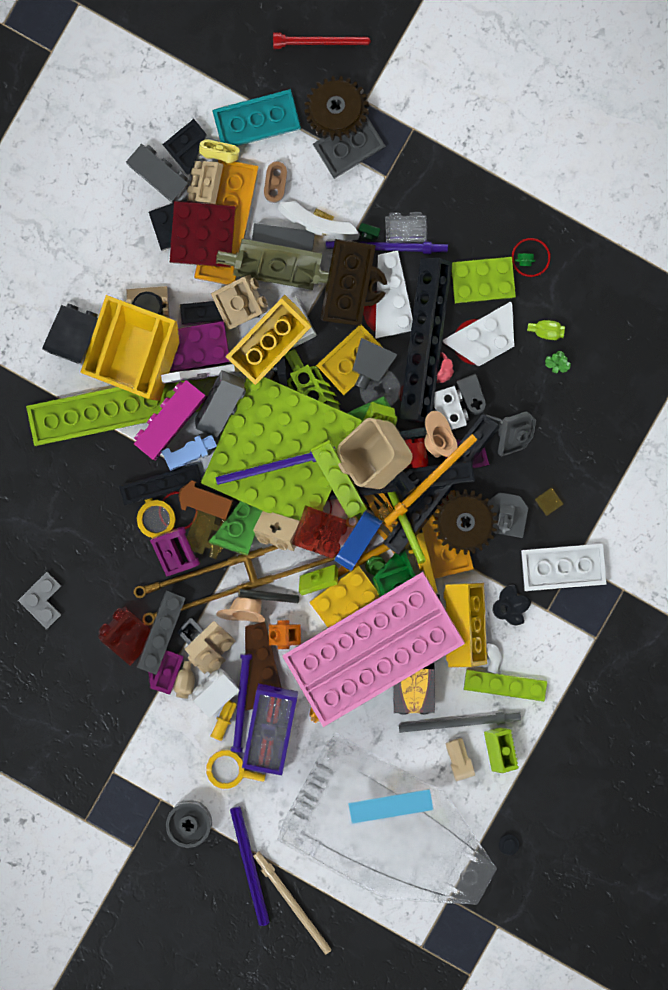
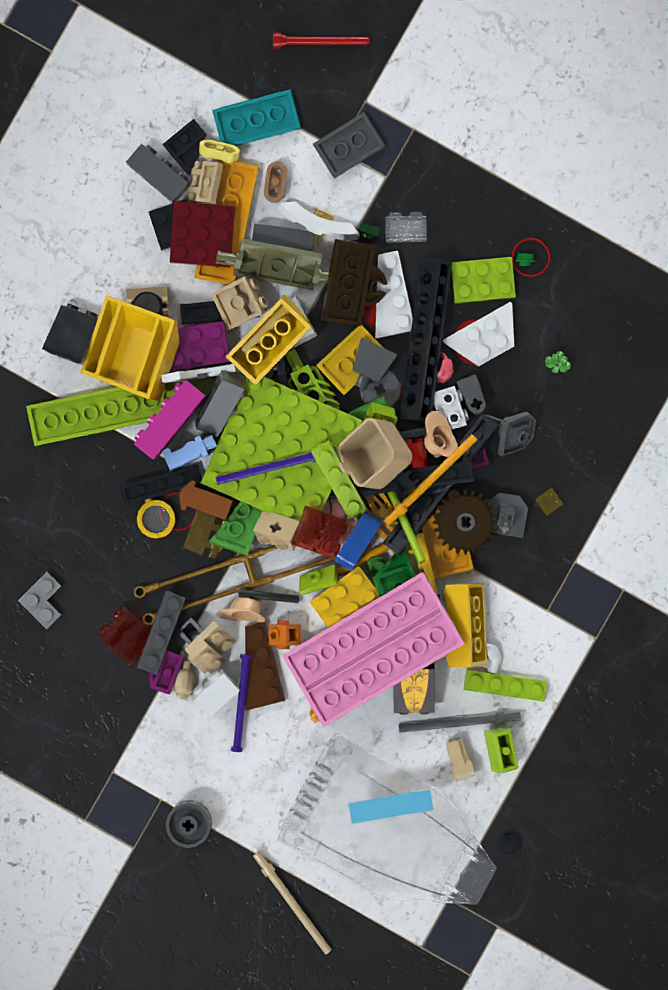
(169, 554): magenta plate -> none
(223, 720): yellow axle -> none
(226, 770): piece -> none
(249, 865): dark purple axle -> none
(270, 729): clear brick -> none
(326, 118): dark brown gear -> none
(426, 247): dark purple bar -> none
(514, 605): black plate -> none
(547, 329): lime plant -> none
(563, 567): white plate -> none

